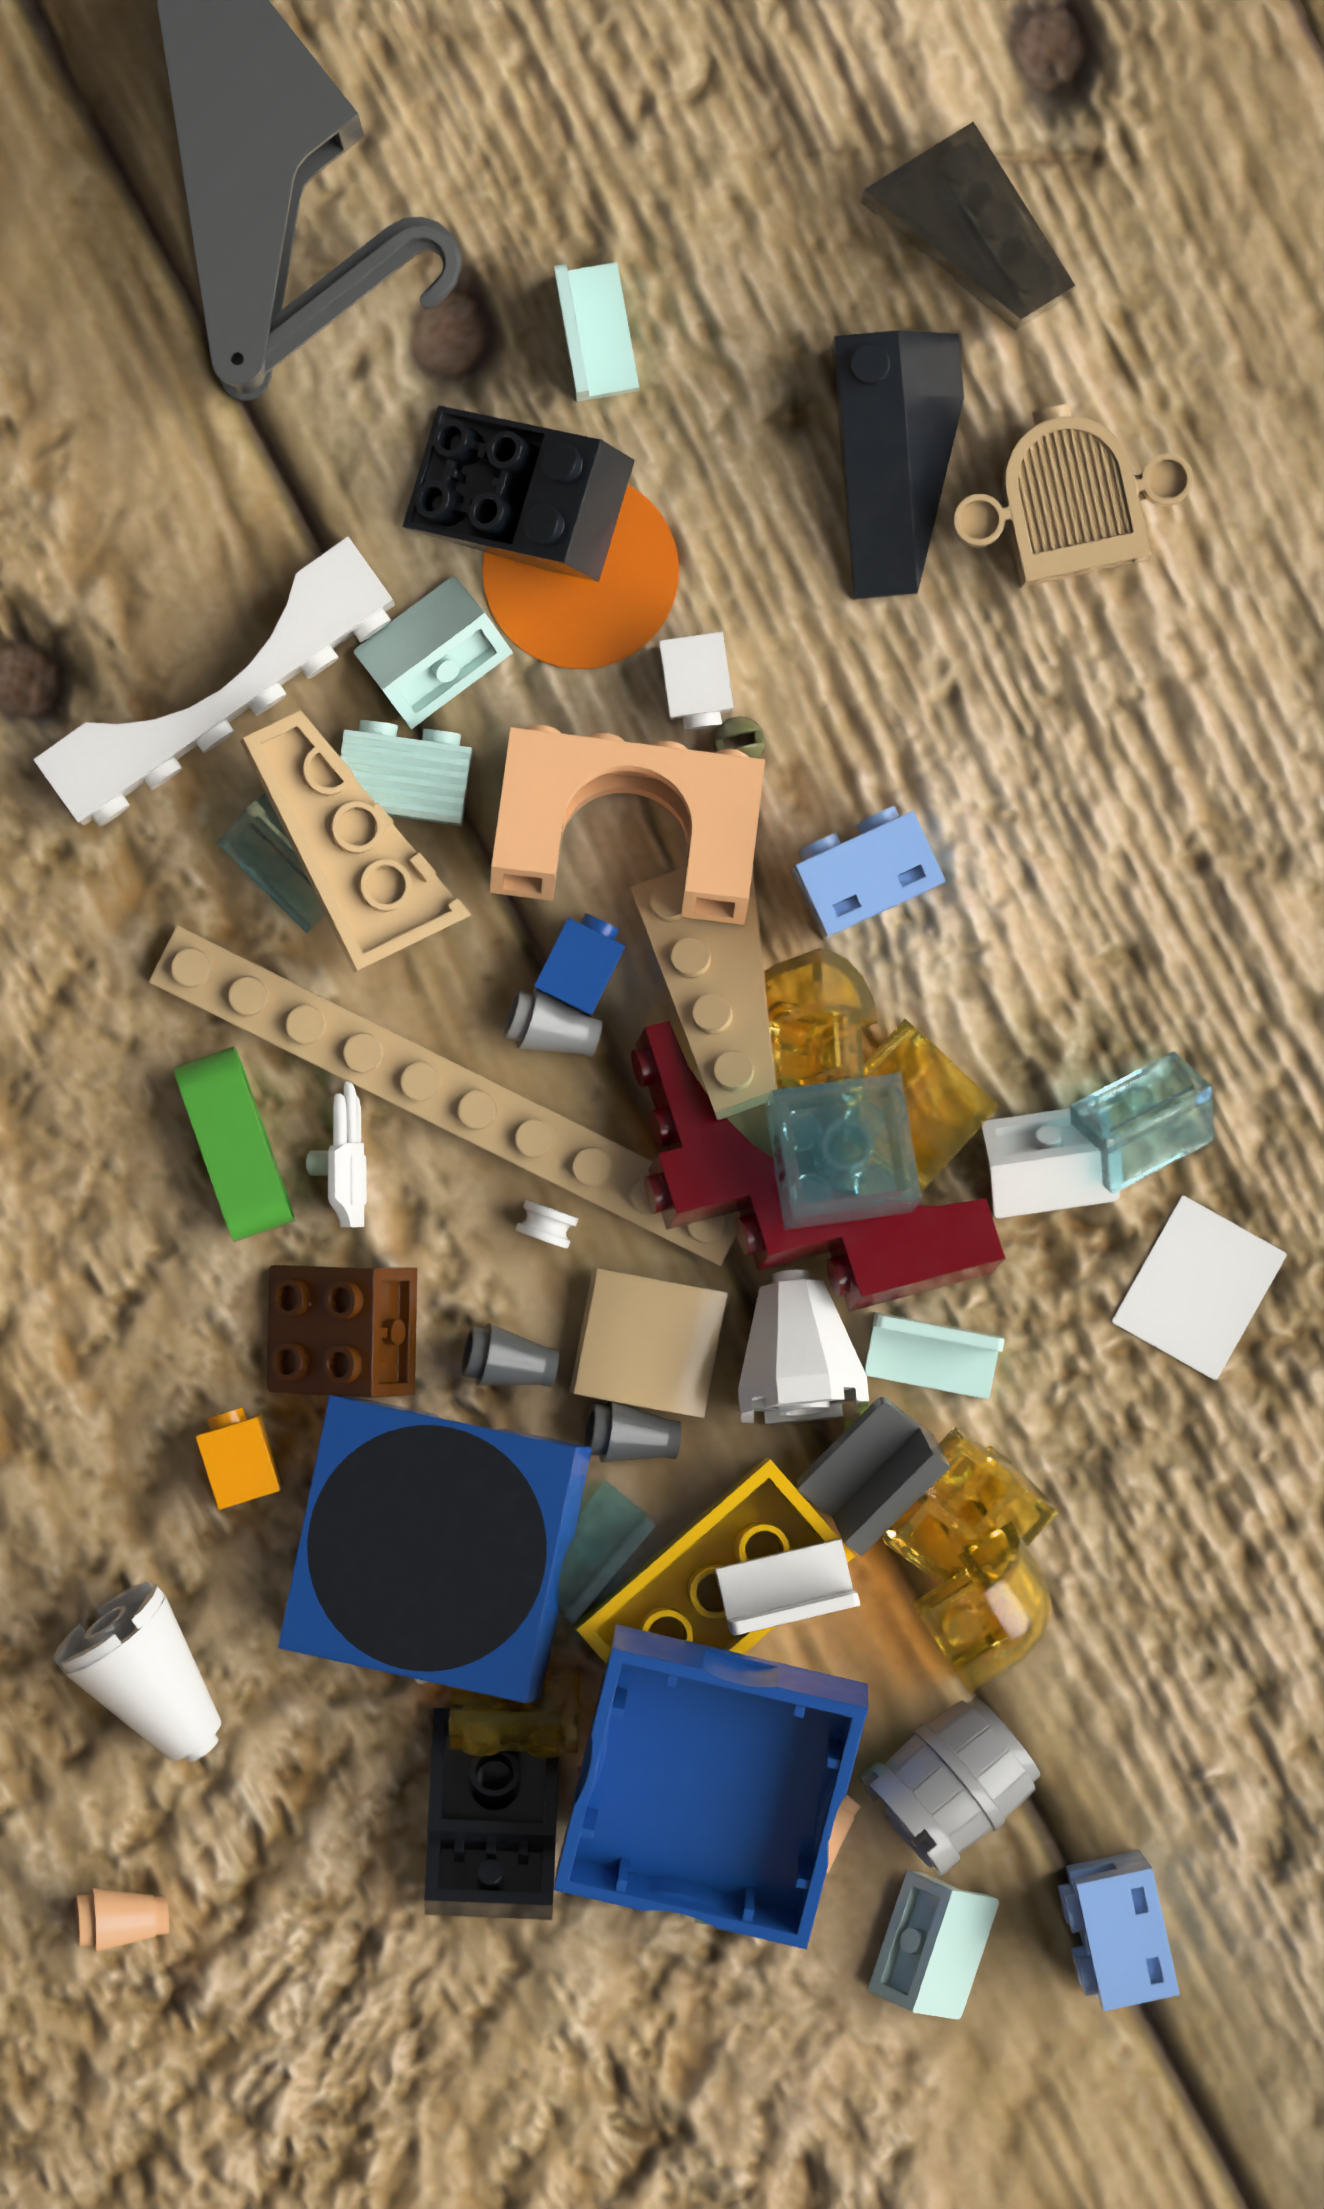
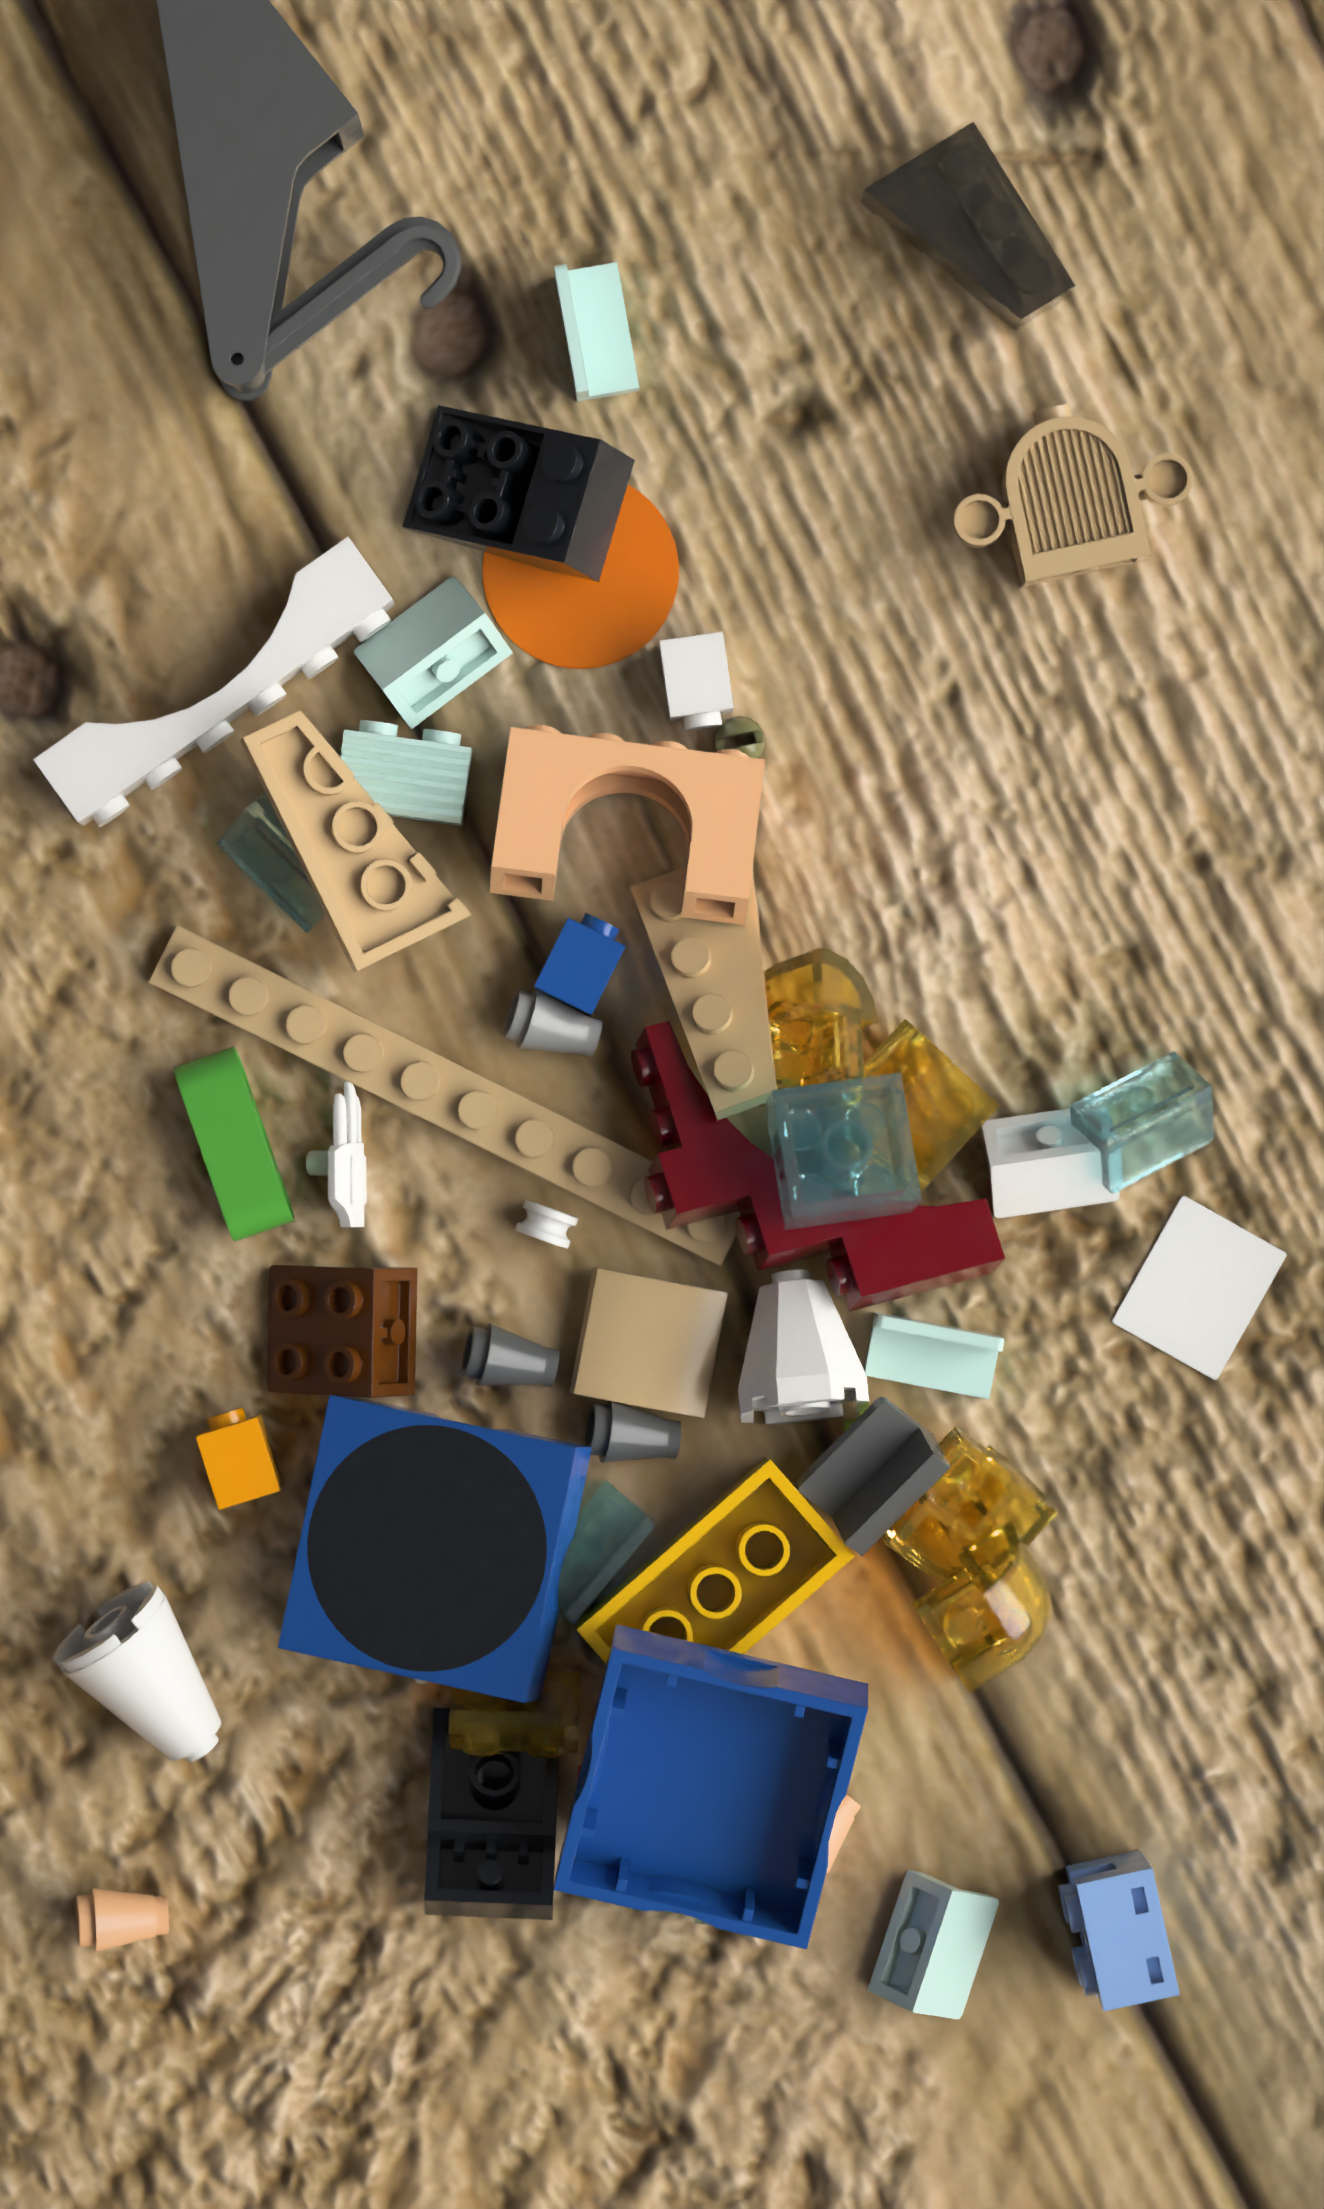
(786, 1587): white panel -> none
(867, 872): light blue piece -> none
(896, 434): black wedge -> none
(953, 1782): light grey piece -> none

